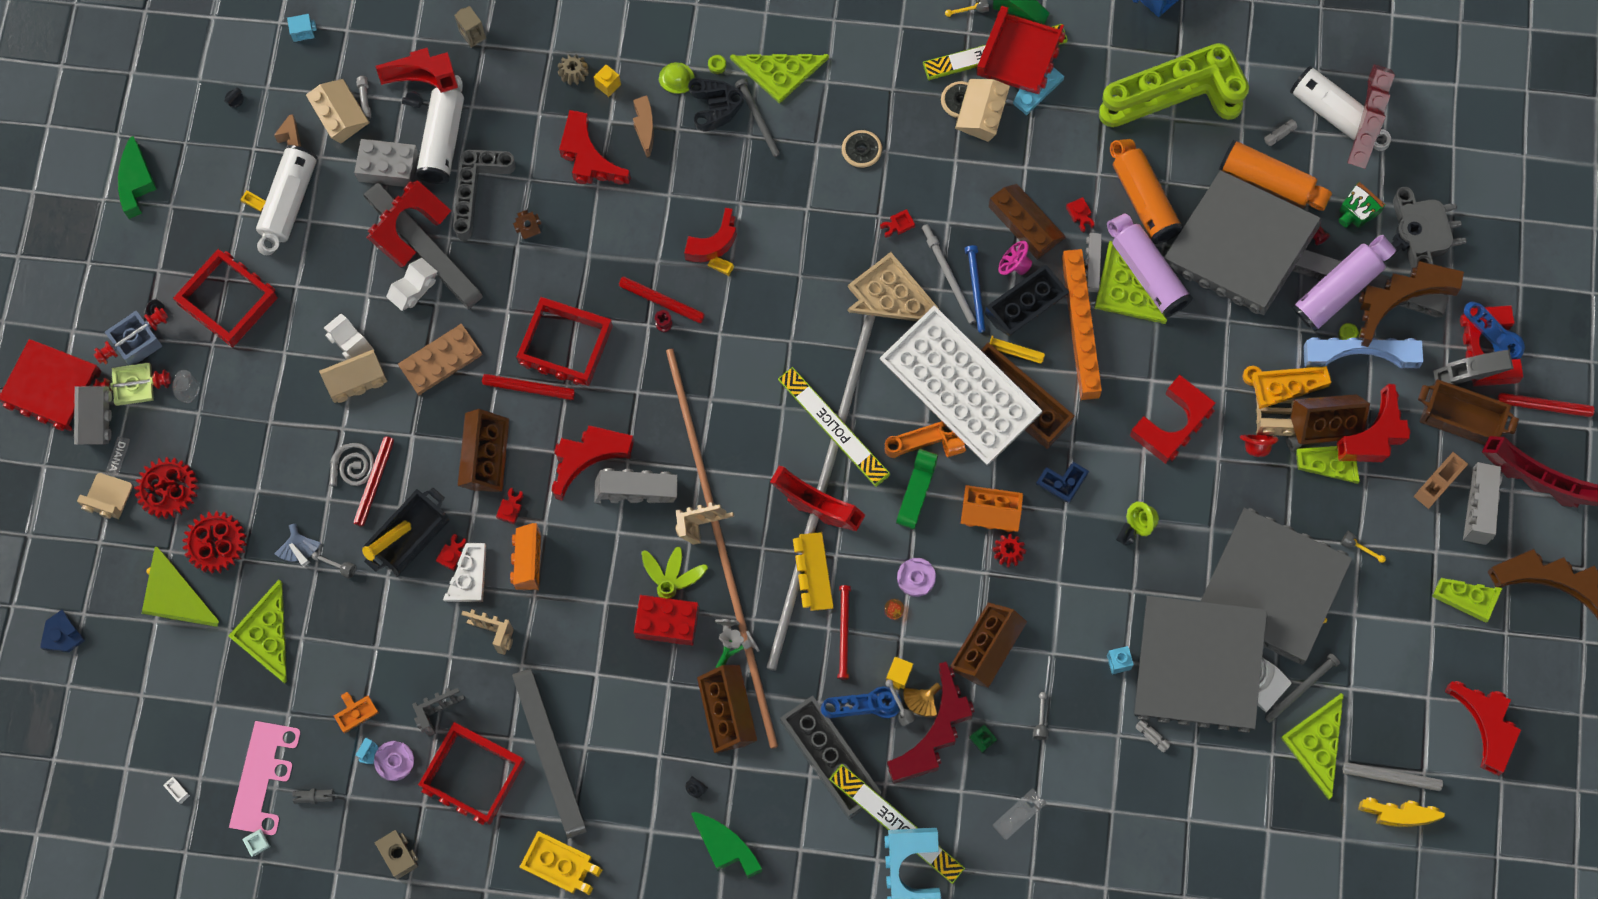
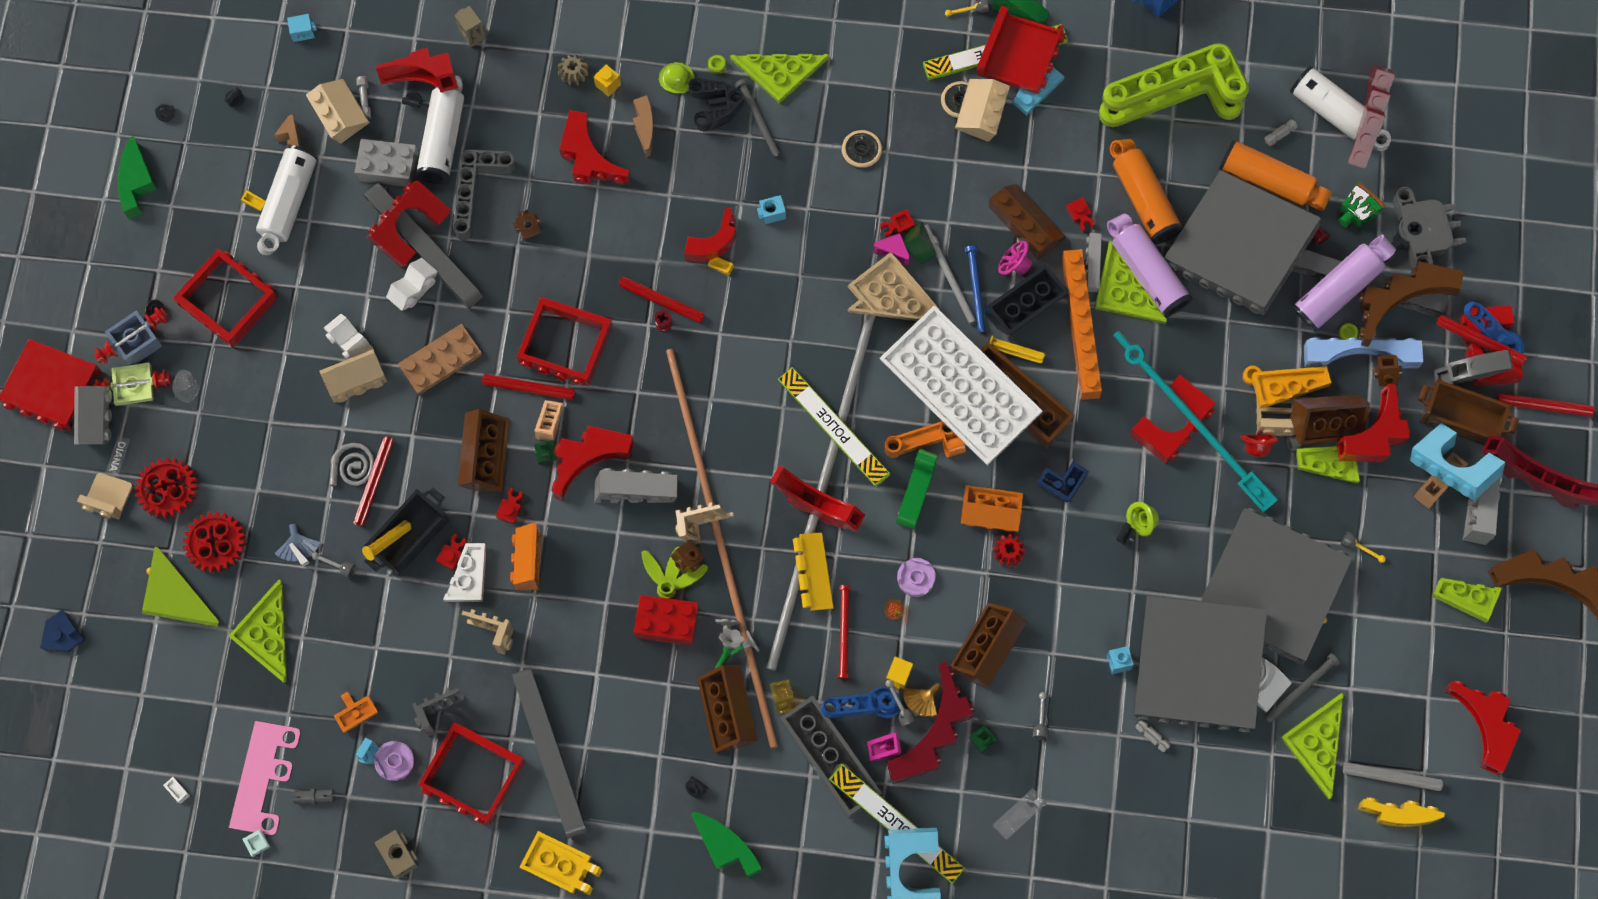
(164, 112): none -> black plate
(545, 452): none -> dark green tile
(546, 432): none -> light nougat slope
(688, 557): none -> reddish brown brick
(775, 203): none -> medium azure brick
(782, 696): none -> clear yellow bracket
(884, 747): none -> dark pink slope
(894, 245): none -> dark pink slope
(919, 243): none -> dark green slope
(1251, 482): none -> teal bar
(1387, 370): none -> reddish brown brick
(1469, 480): none -> medium azure arch
(1479, 338): none -> red axle

